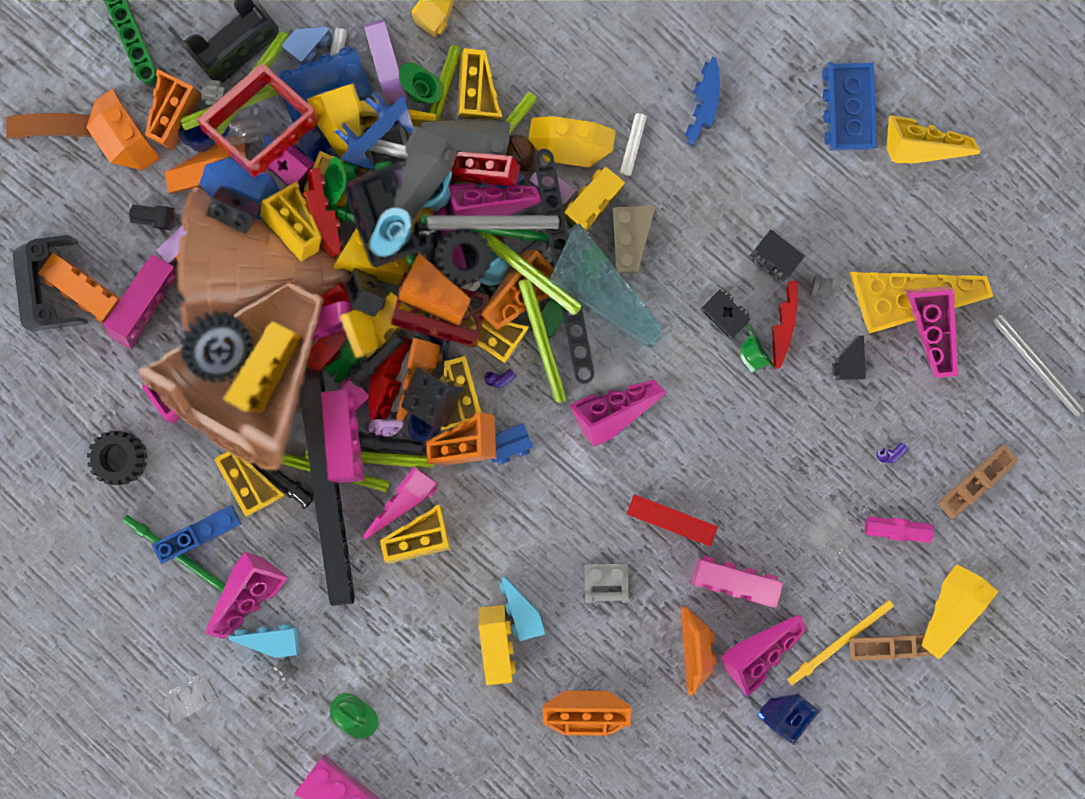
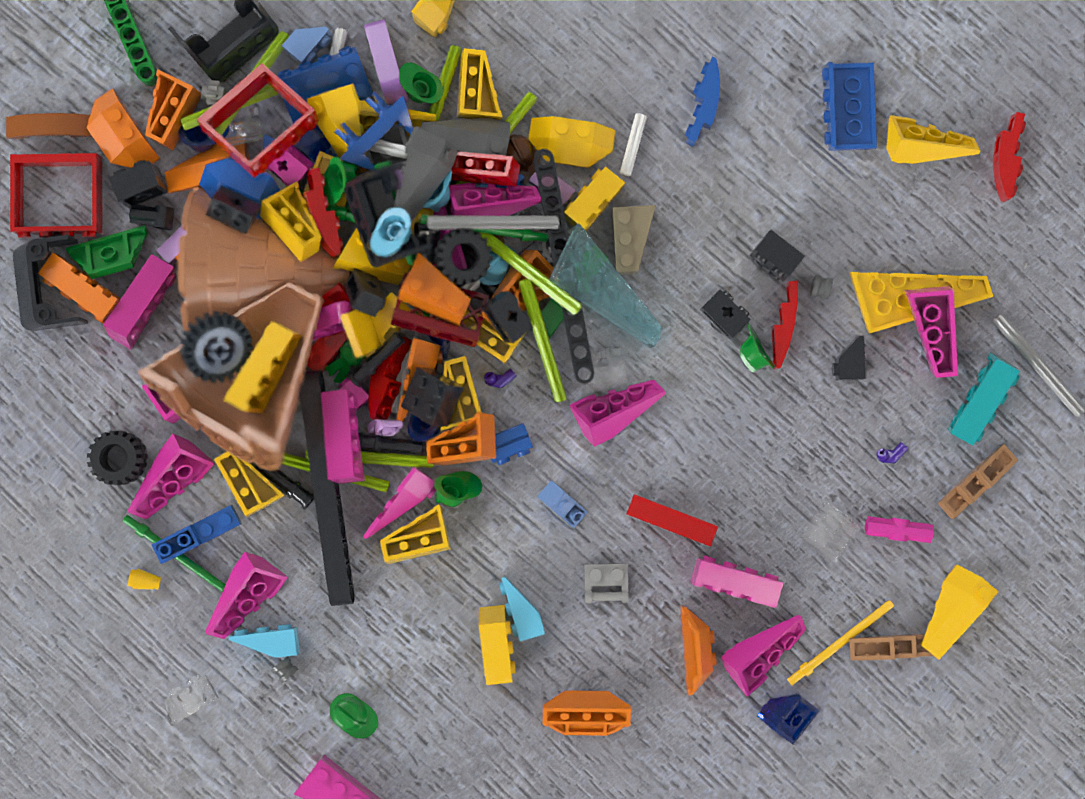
(17, 165): none -> red window
(109, 253): none -> green wing
(138, 184): none -> black brick
(143, 580): none -> yellow cone
(172, 471): none -> dark pink wedge
(457, 487): none -> green piece
(497, 313): none -> black brick
(562, 504): none -> medium blue slope
(984, 399): none -> teal wedge
(1005, 163): none -> red slope

